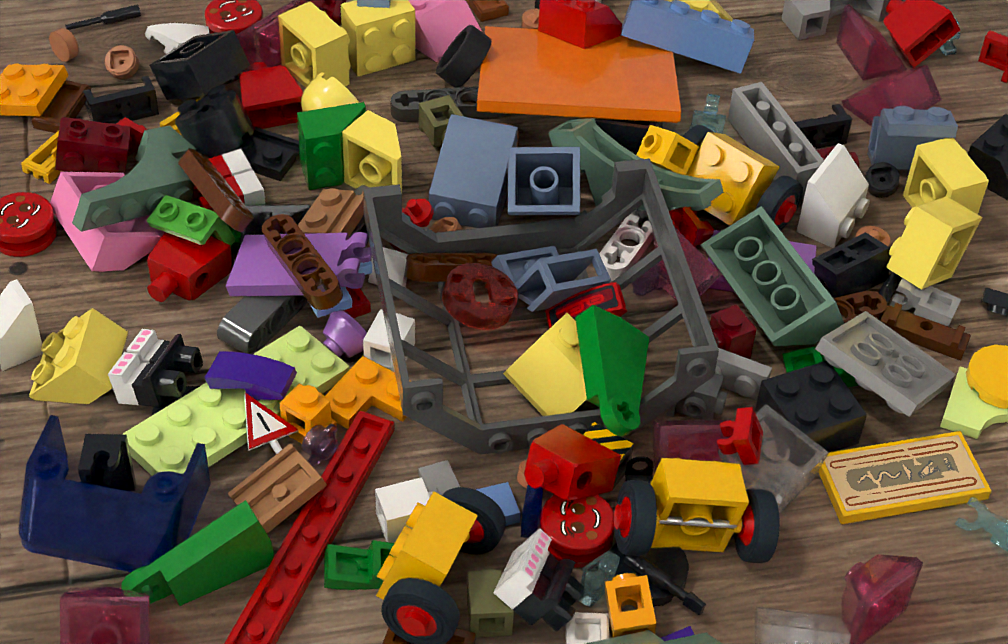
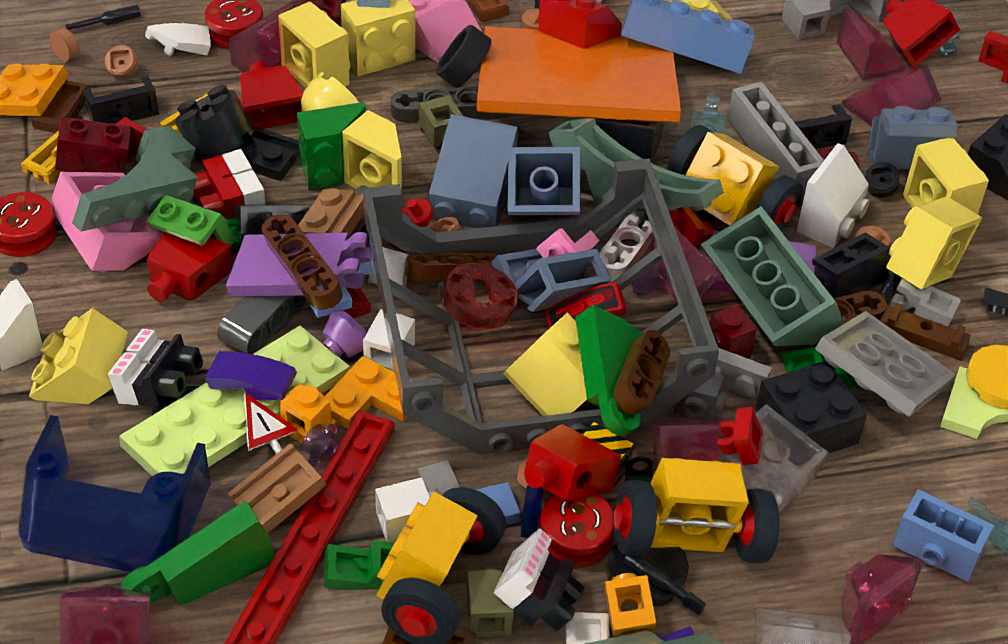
(107, 462): black hinge -> none
(200, 65): black brick -> none
(216, 190): reddish brown beam -> none
(560, 243): none -> bright pink bracket
(595, 575): clear light blue tile -> none
(633, 388): none -> reddish brown beam
(667, 150): yellow brick -> none
(902, 477): tile -> none
(943, 535): none -> medium blue brick

